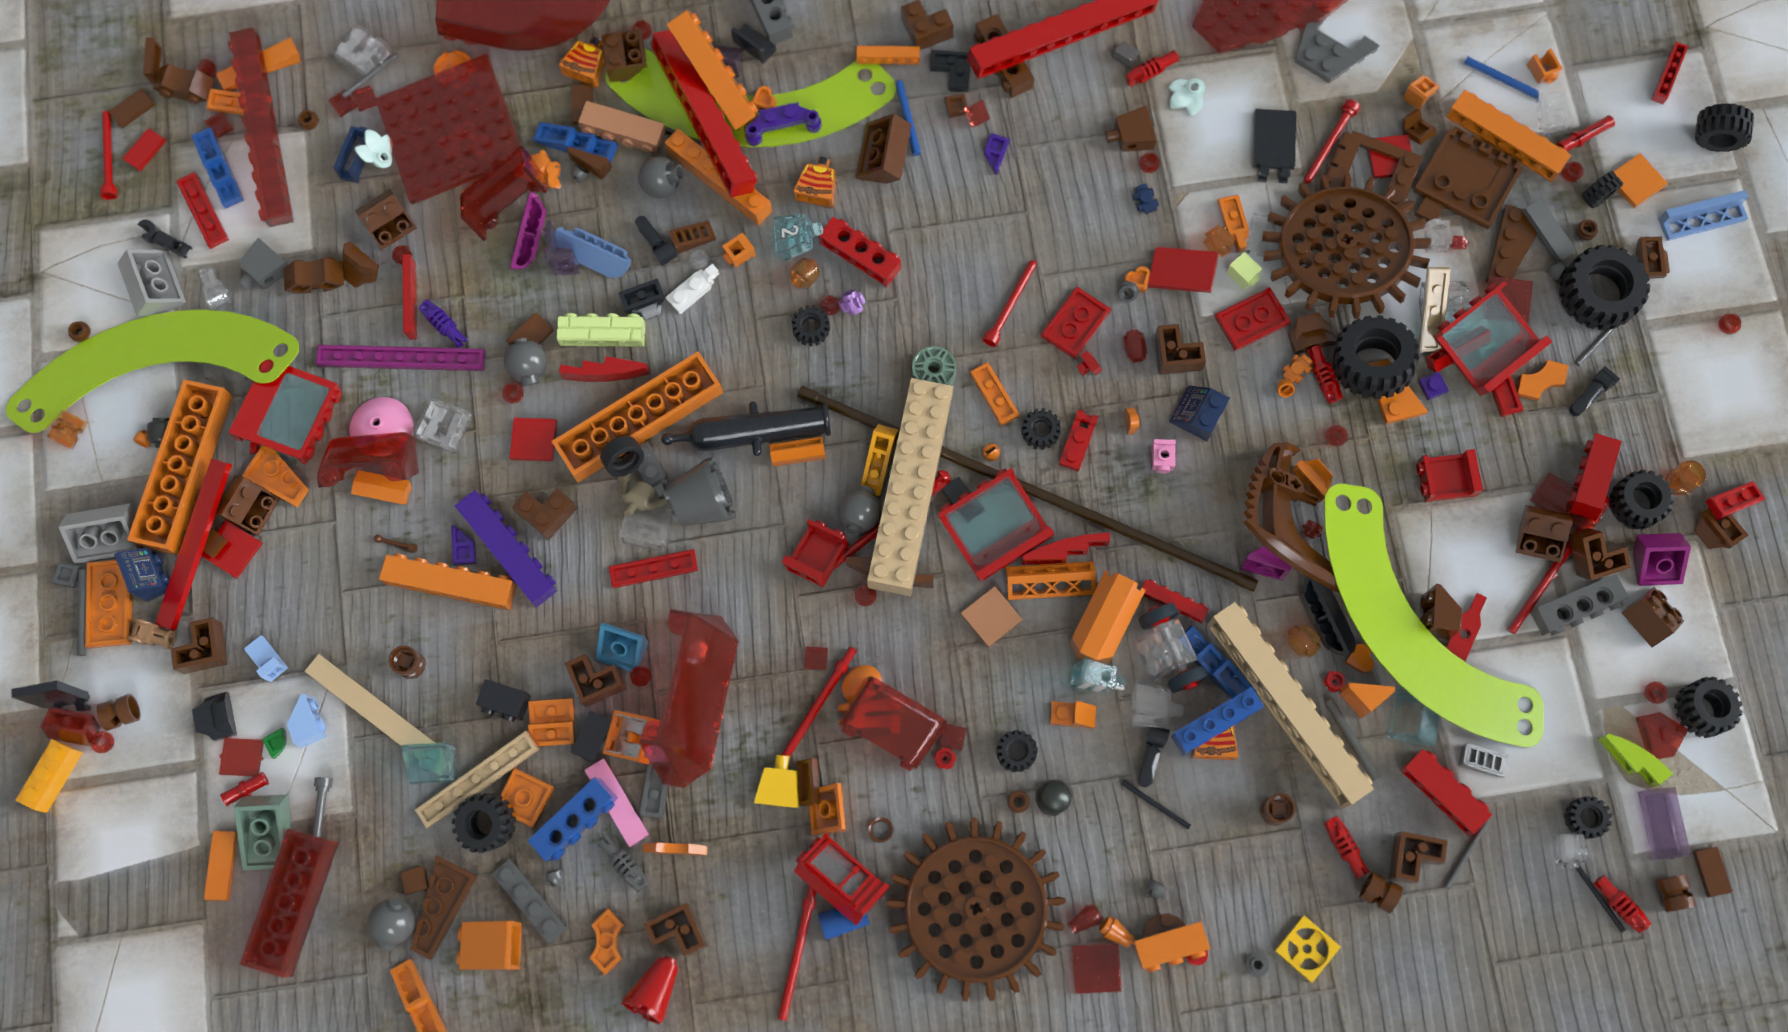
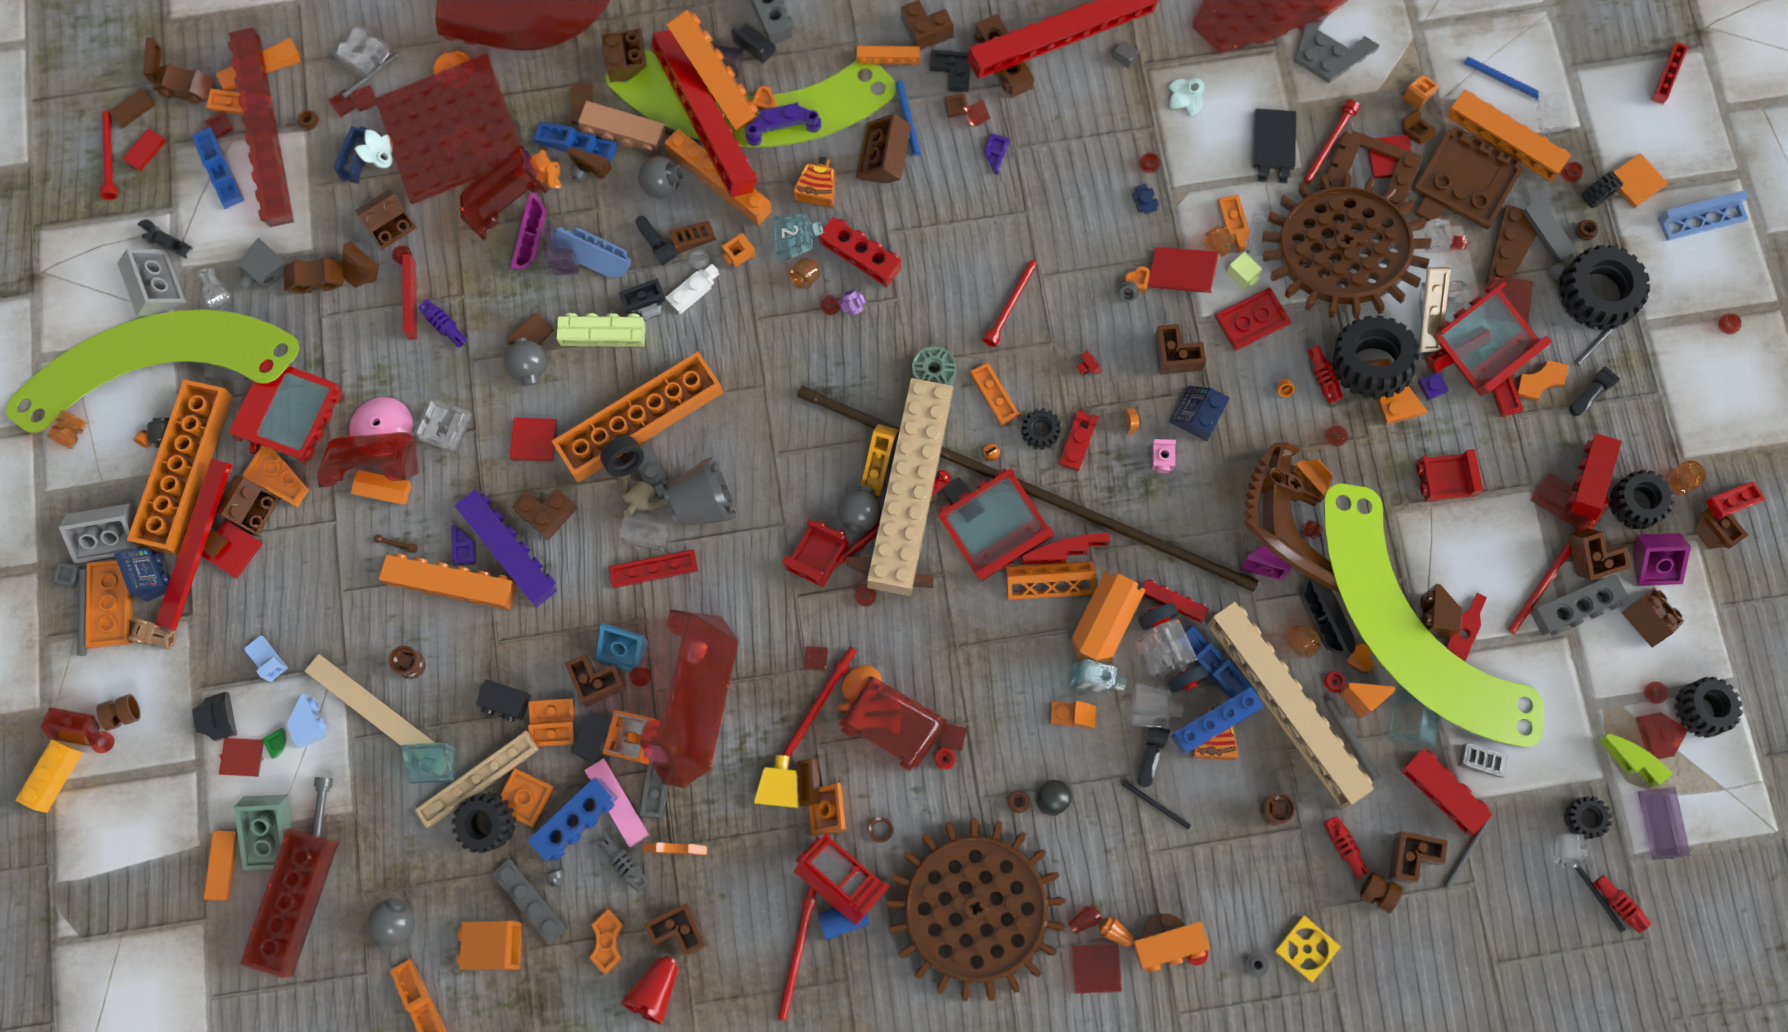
(52, 694): black tile -> none
(74, 329): reddish brown plate -> none
(202, 210): red tile -> none
(206, 648): reddish brown brick -> none
(207, 67): clear red plate -> none
(244, 789): red pin -> none
(400, 357): magenta tile -> none
(414, 880): reddish brown tile -> none
(444, 898): reddish brown wing -> none
(508, 389): clear red plate -> none
(584, 62): orange torso -> none
(612, 370): red slope -> none
(644, 26): clear red plate -> none
(753, 428): black piece -> none
(797, 451): orange piece -> none
(810, 337): black tyre -> none
(991, 617): nougat tile -> none
(1016, 737): black tyre -> none
(1075, 322): red tile -> none
(1133, 131): reddish brown torso -> none
(1135, 346): clear red brick -> none
(1151, 68): red hinge -> none
(1155, 889): dark grey hinge -> none
(1300, 365): orange piece -> none
(1310, 332): reddish brown slope -> none
(1543, 533): reddish brown slope -> none
(1546, 68): orange window -> none
(1602, 125): red pin -> none
(1653, 256): reddish brown slope -> none
(1676, 893): reddish brown wheel -> none
(1712, 872): reddish brown tile -> none
(1724, 127): black tyre -> none

